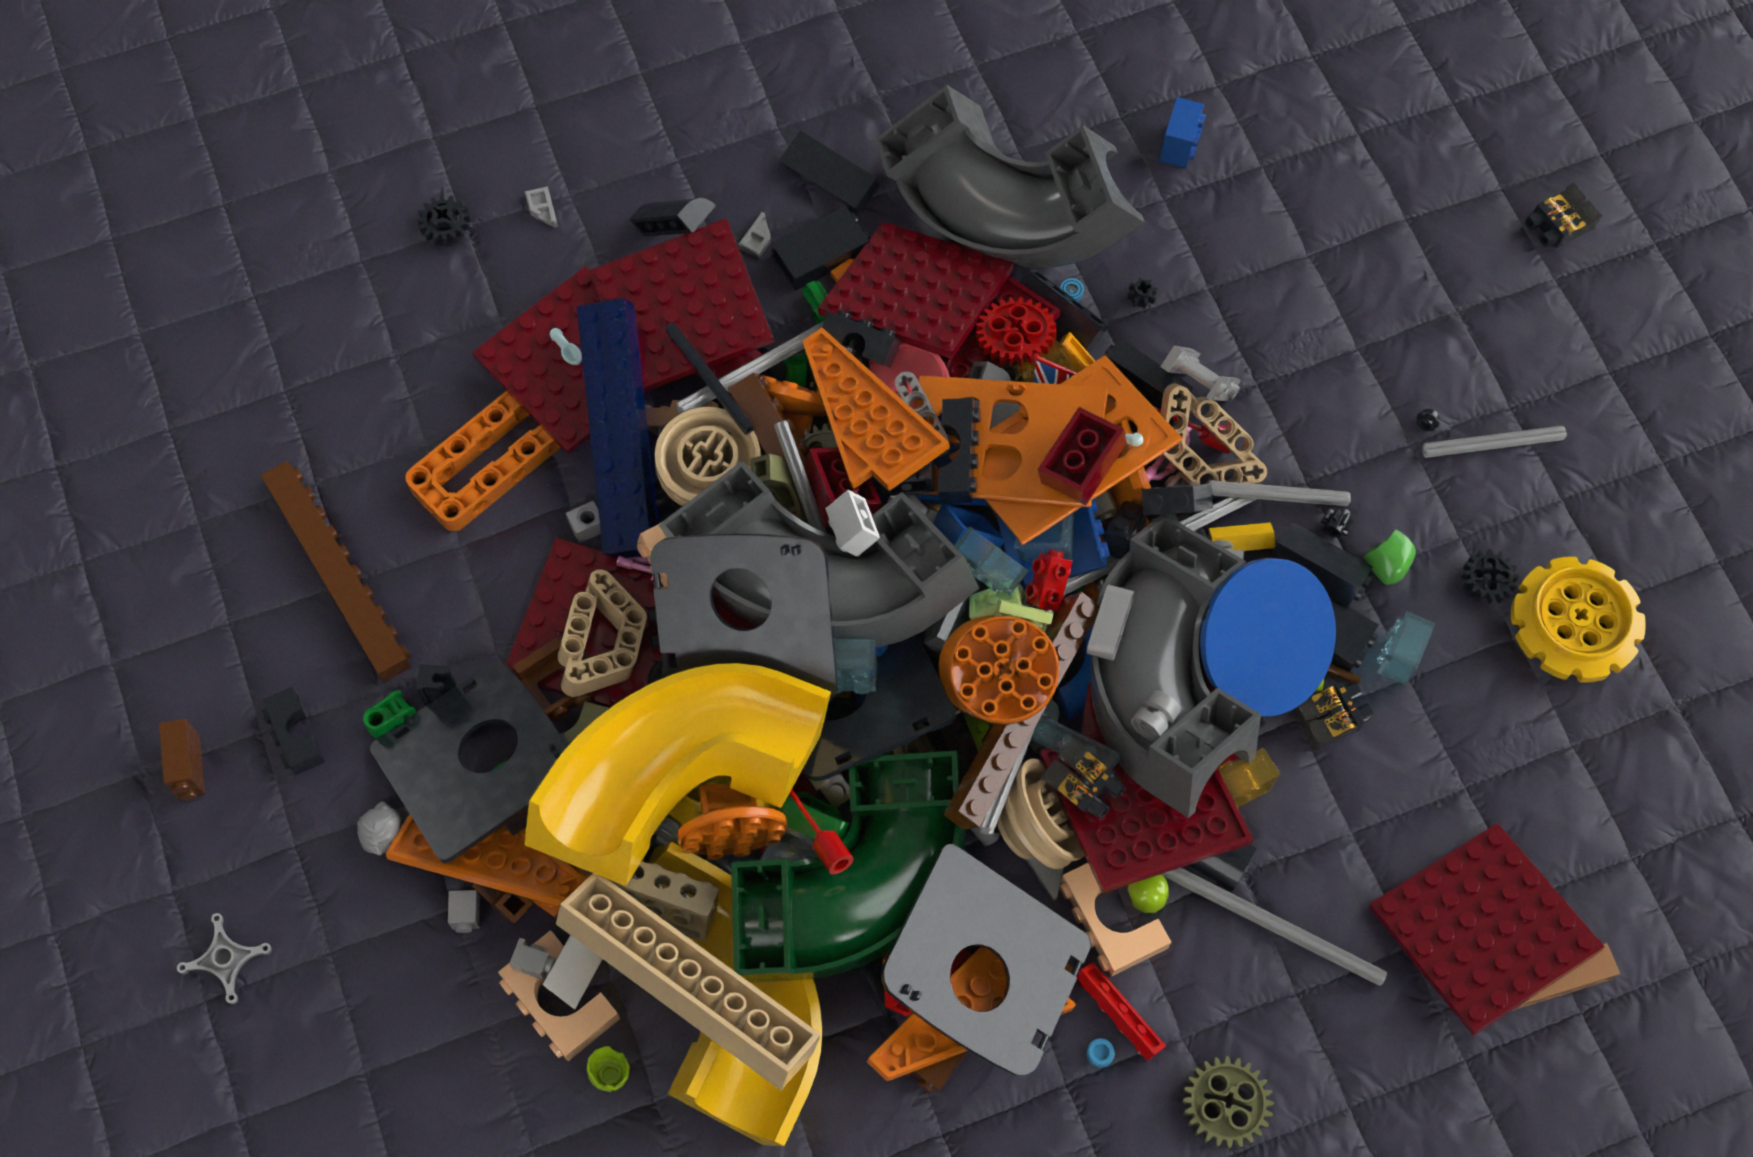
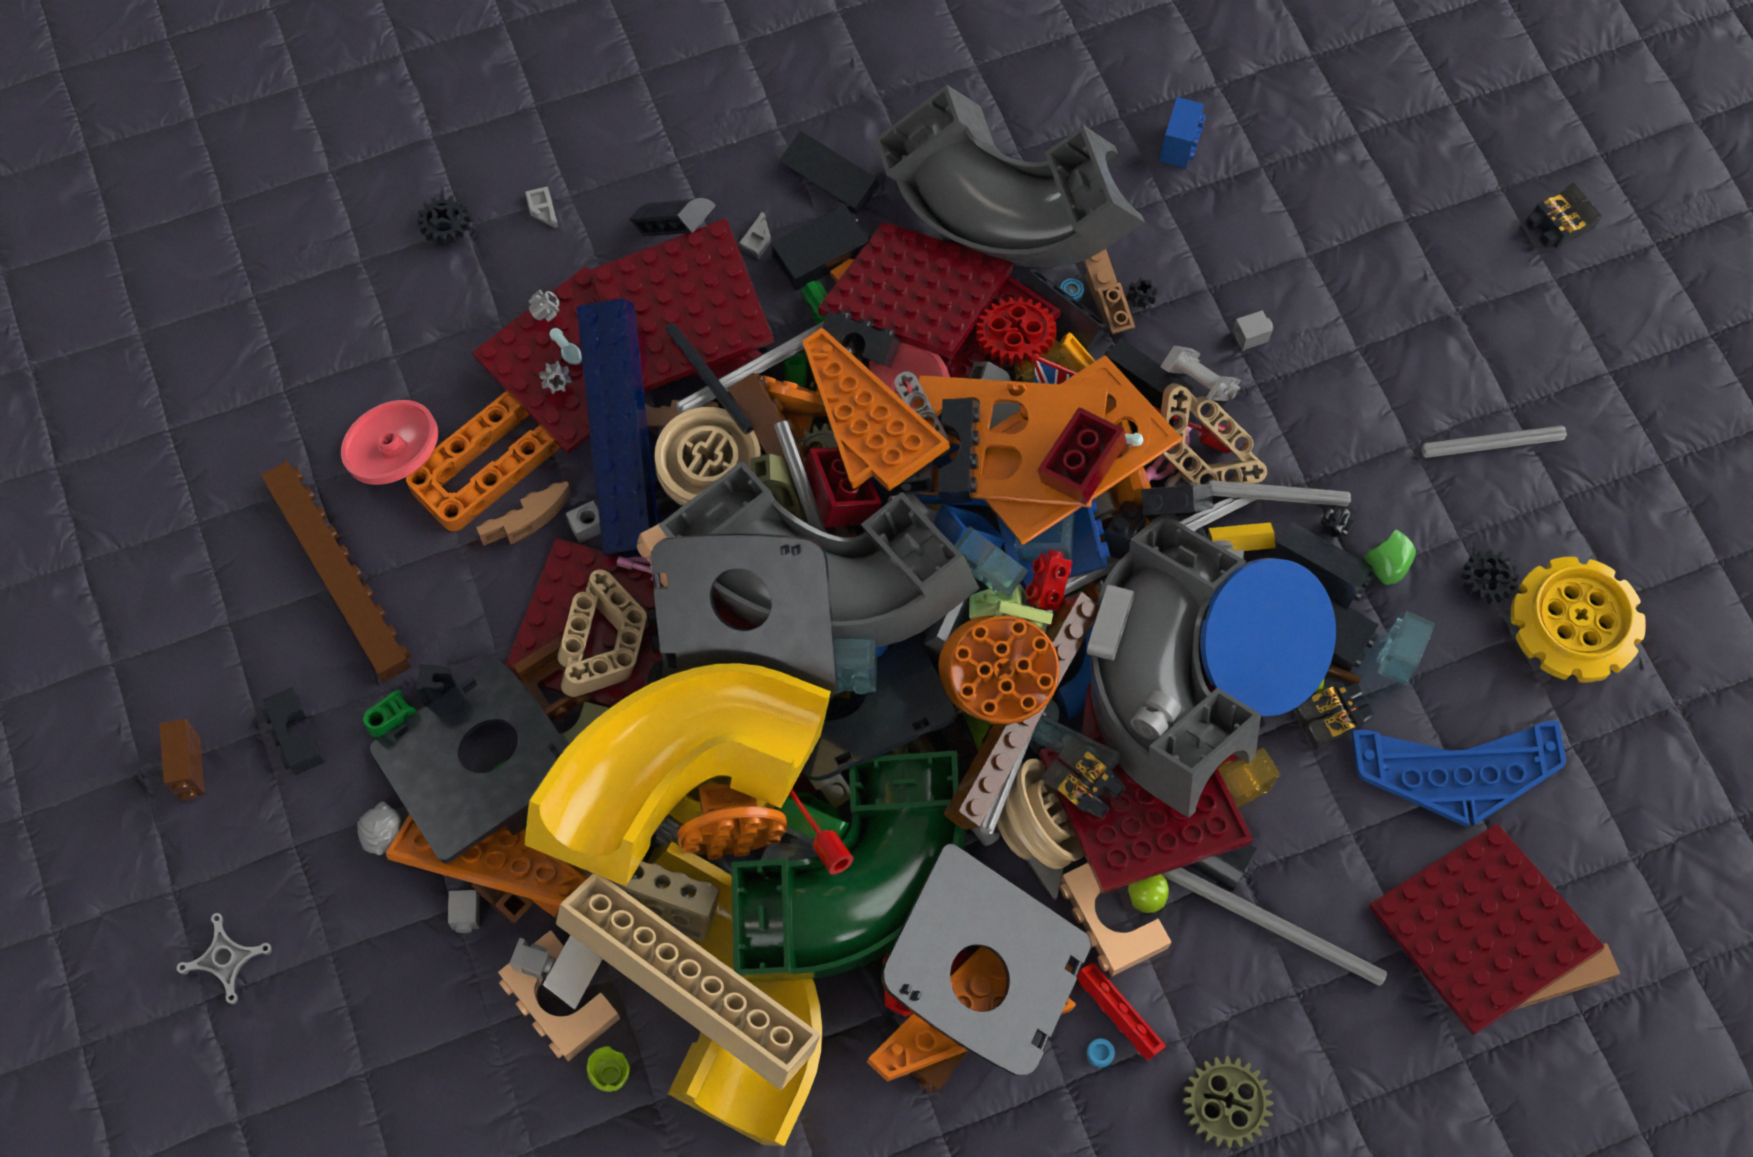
(389, 442): none -> coral dish
(536, 511): none -> medium nougat slope
(544, 305): none -> light grey gear
(549, 374): none -> light grey gear
(852, 523): white brick -> none
(1108, 293): none -> medium nougat slope
(1252, 330): none -> light grey brick
(1428, 420): black plate -> none
(1448, 779): none -> blue wing

